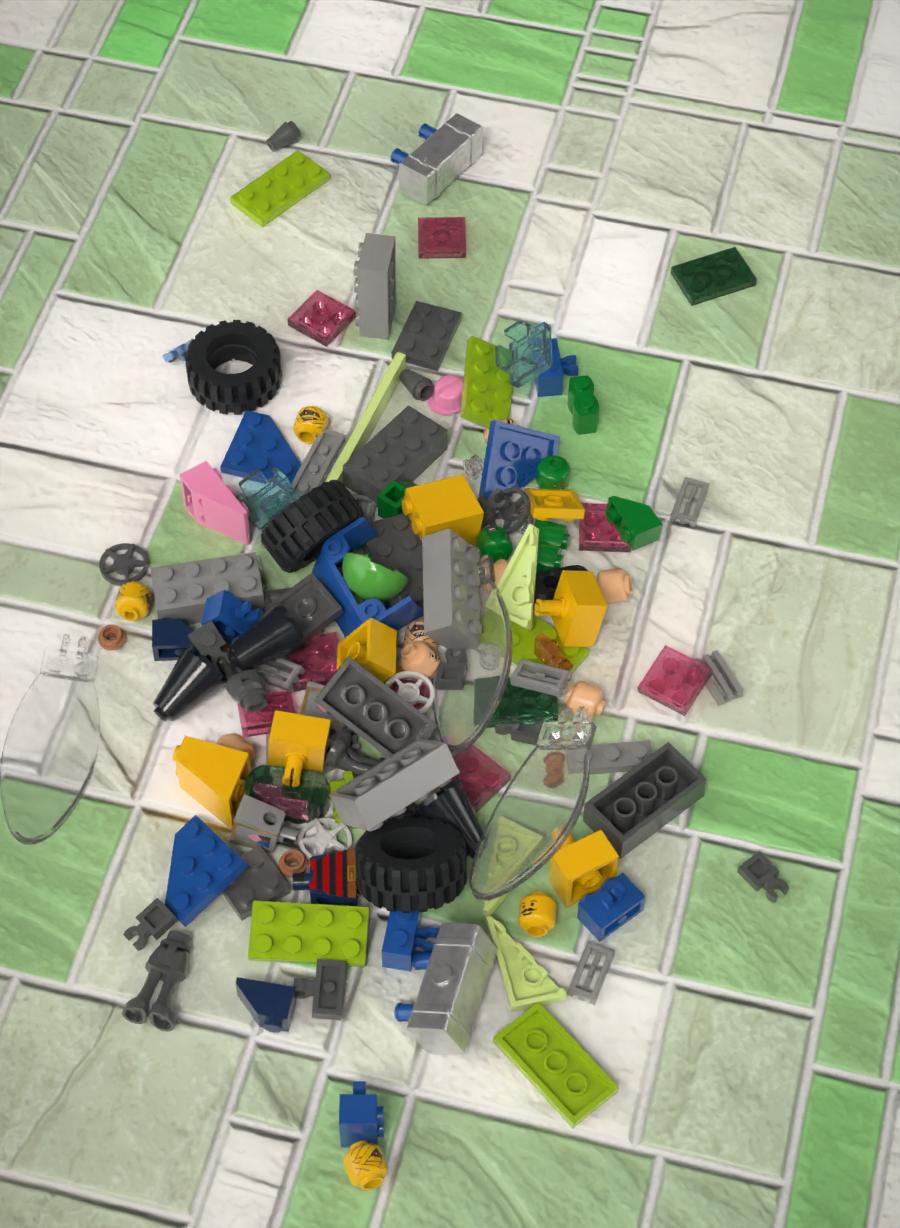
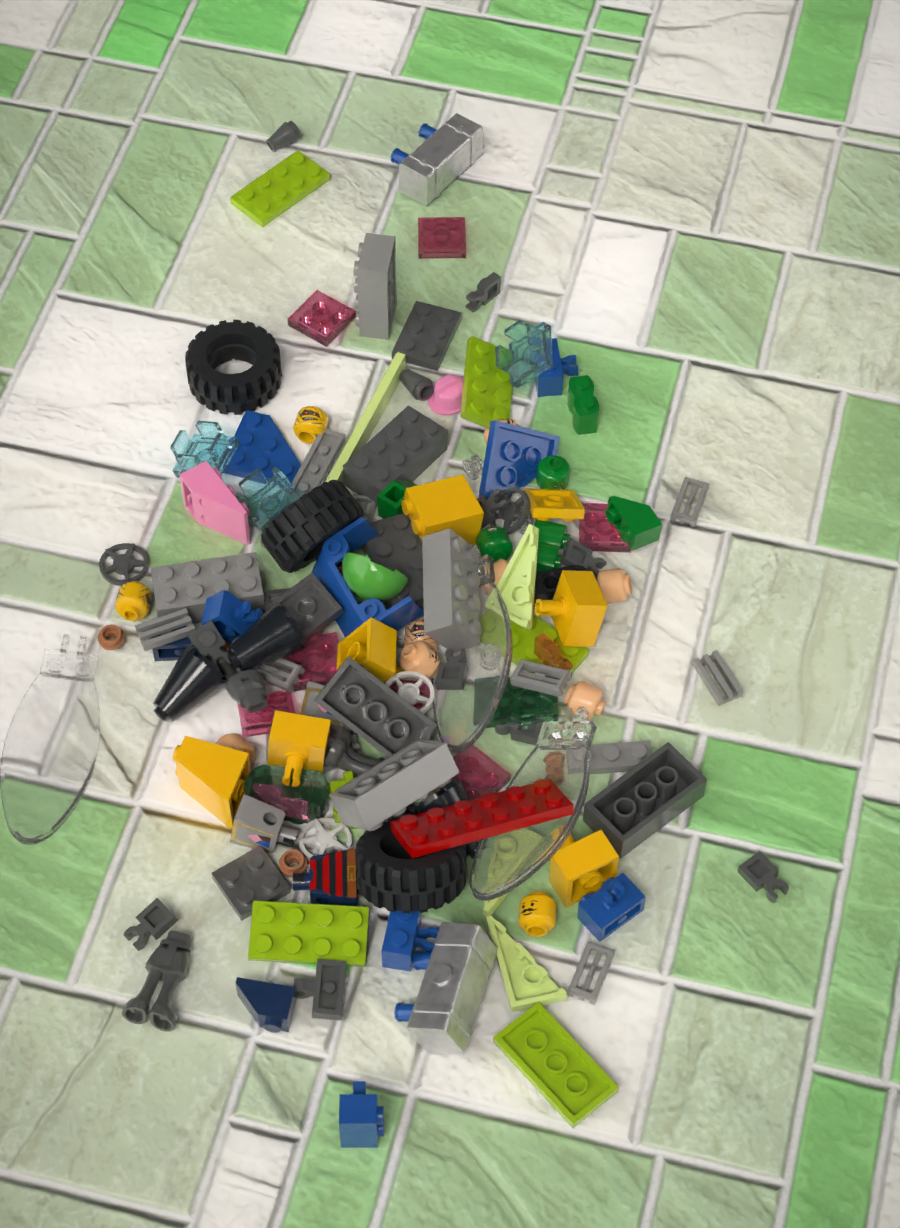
(163, 626): none -> light grey tile
(178, 351): medium blue piece -> none
(199, 870): blue plate -> none
(207, 446): none -> clear light blue panel
(365, 1165): yellow head -> none
(481, 817): none -> red plate
(486, 290): none -> dark grey plate
(578, 554): none -> dark grey plate
(675, 680): clear pink plate -> none
(713, 276): clear green plate -> none

